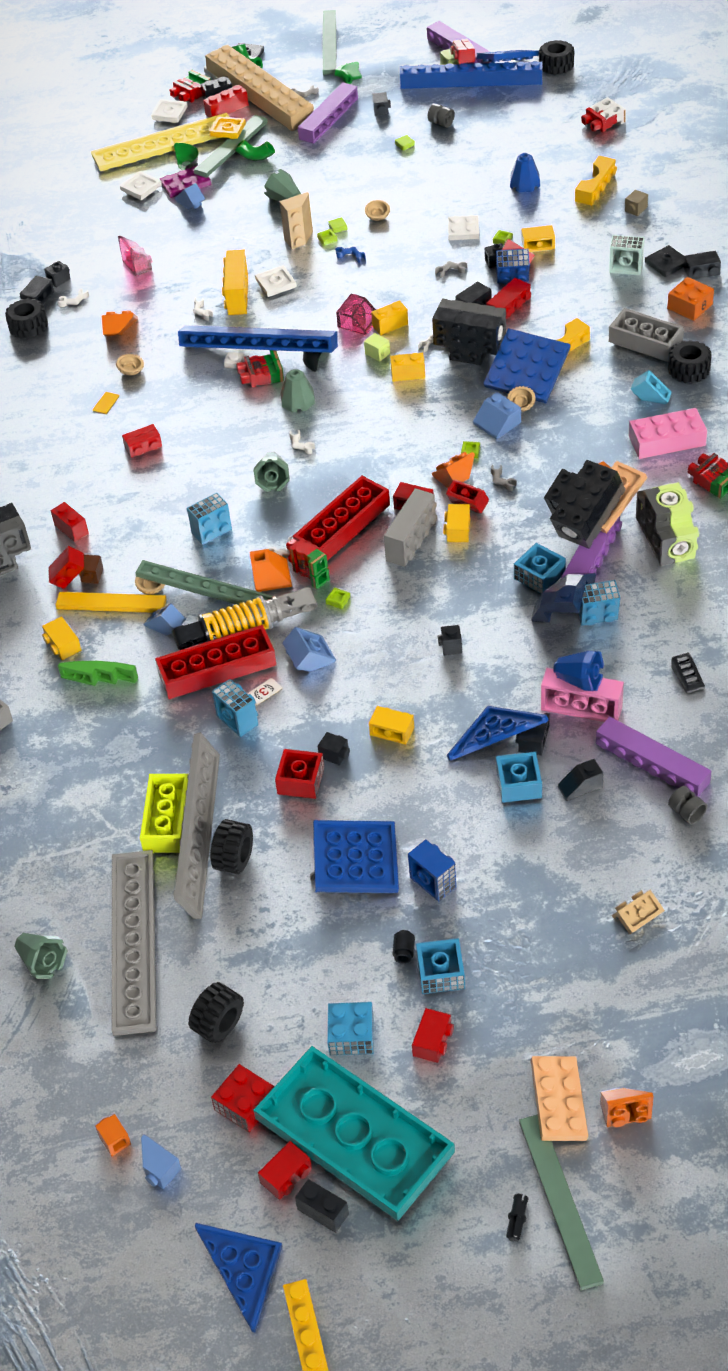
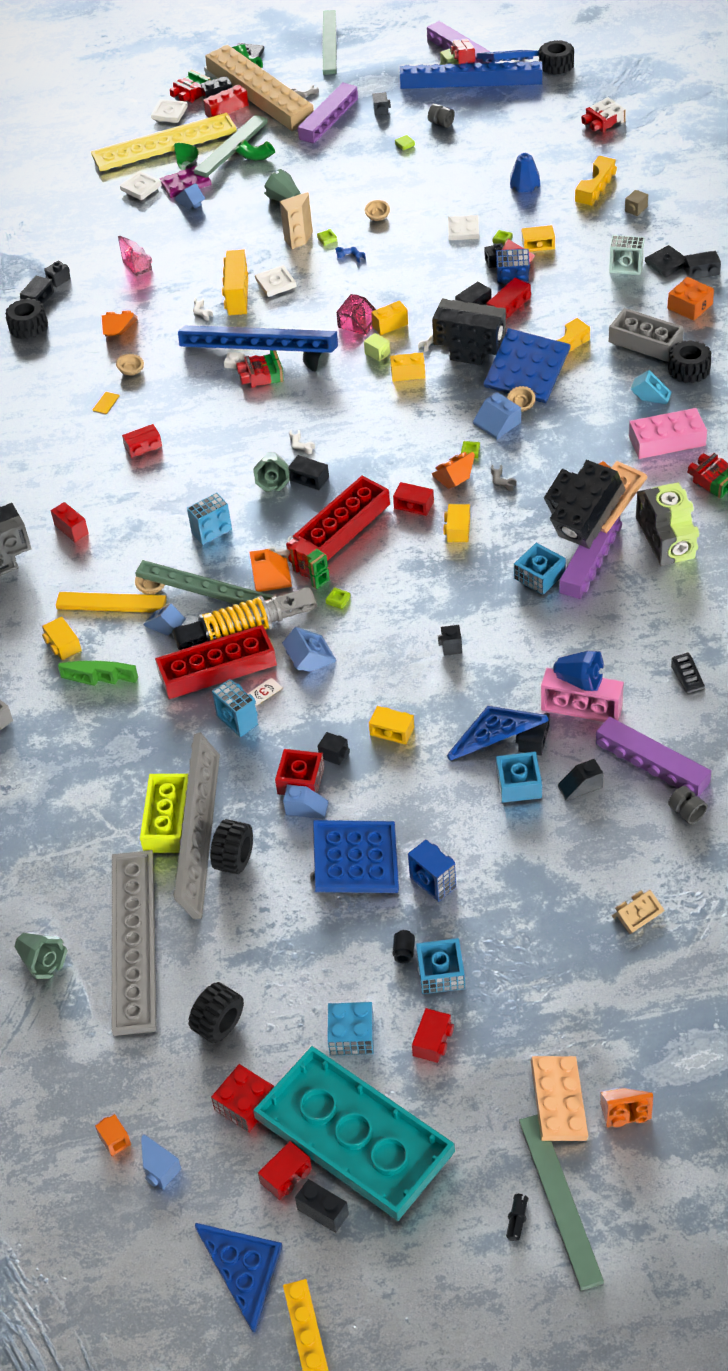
(66, 567): red brick -> none
(73, 301): white arm -> none
(92, 569): reddish brown brick -> none
(227, 127): yellow plate -> none
(297, 392): sand green cone -> none
(304, 802): none -> medium blue slope
(308, 472): none -> black brick
(337, 225): lime tile -> none
(348, 72): arm -> none
(410, 527): light grey brick -> none
(449, 264): light grey arm -> none
(466, 494): red brick -> none
(562, 596): dark blue brick -> none
(599, 603): dark azure brick -> none

